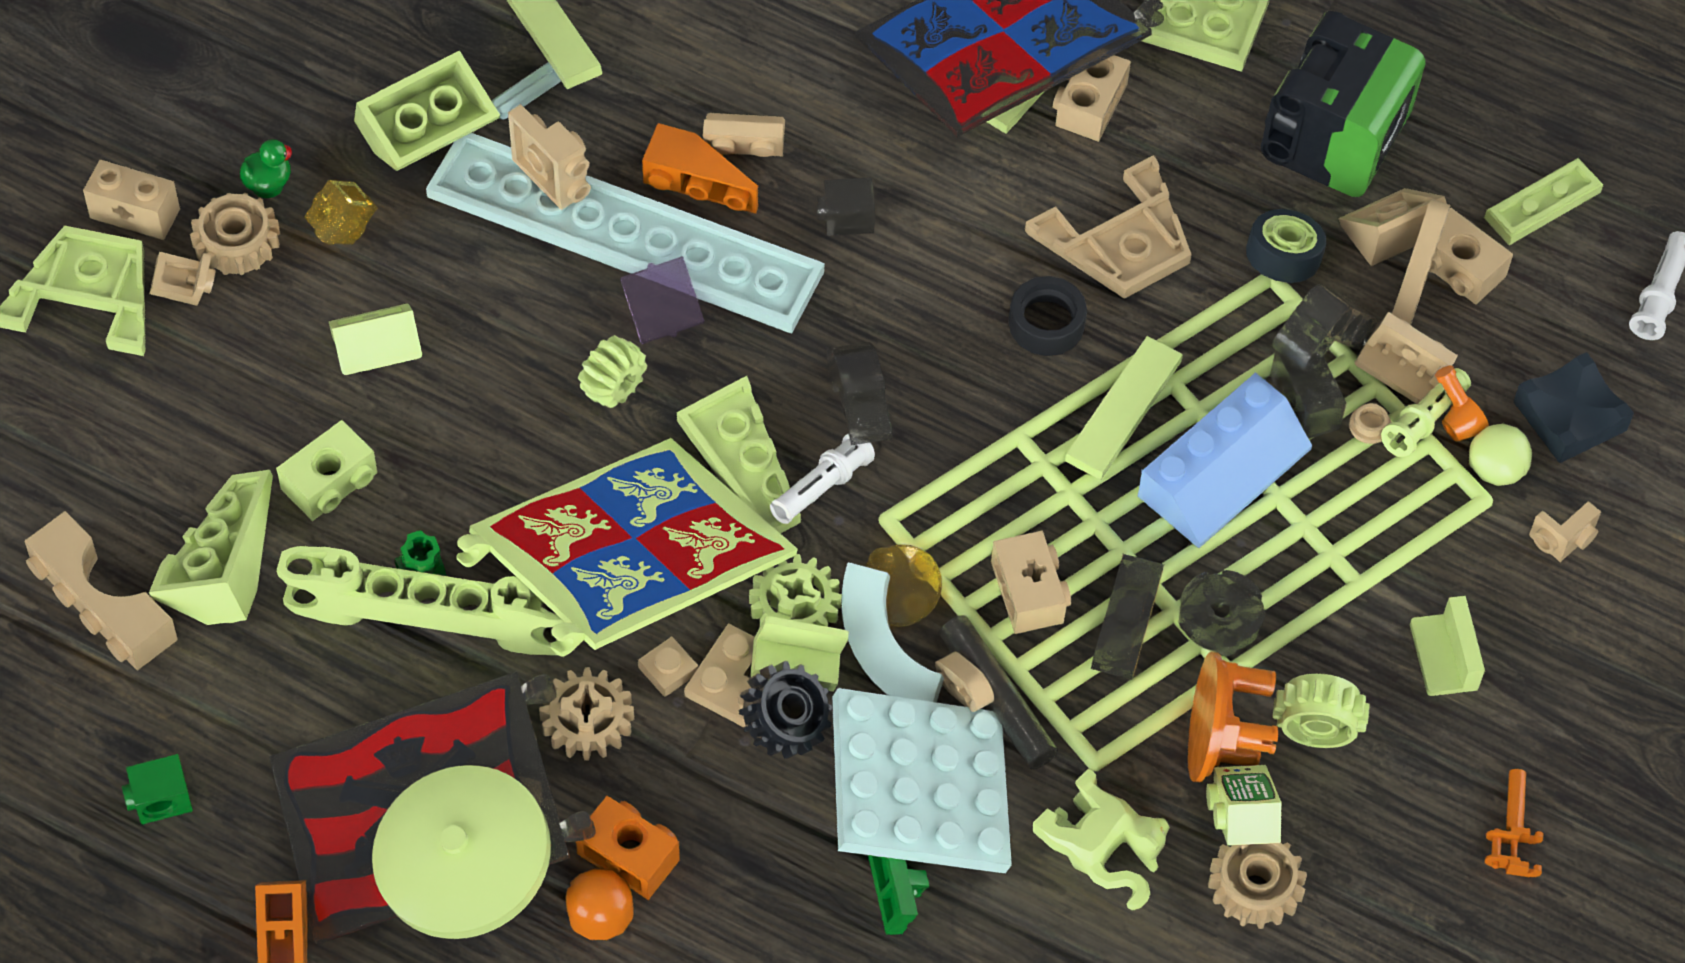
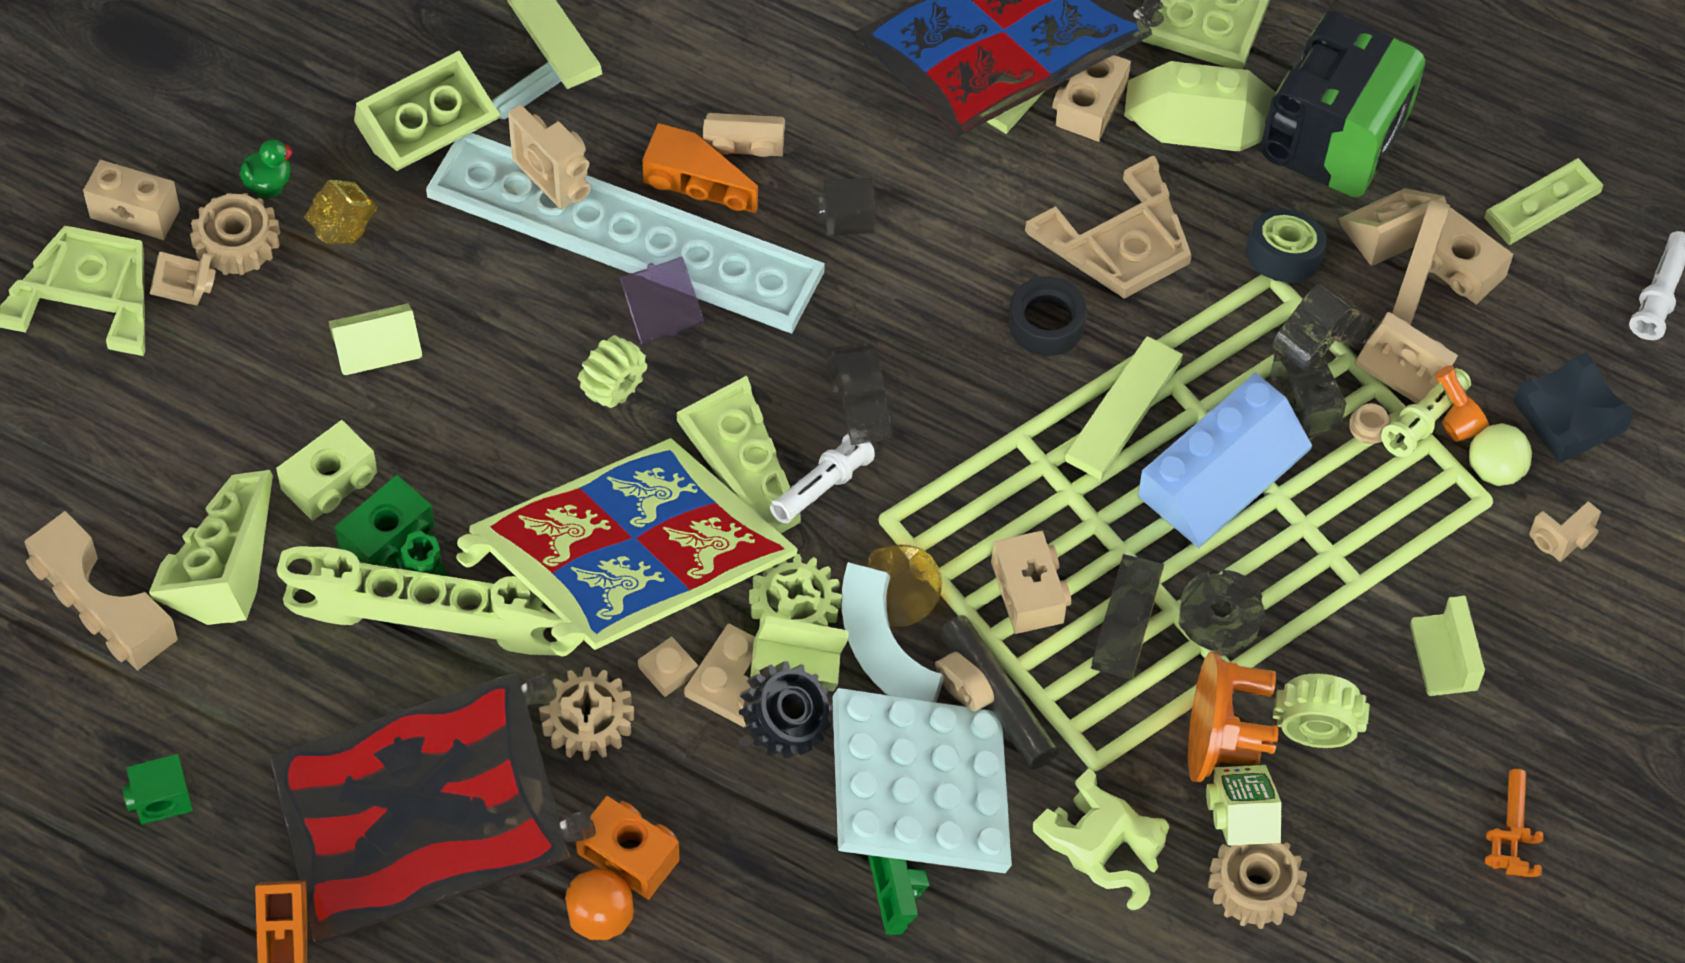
(391, 506): none -> green brick
(461, 852): yellowish green dish -> none
(1200, 105): none -> yellowish green wedge

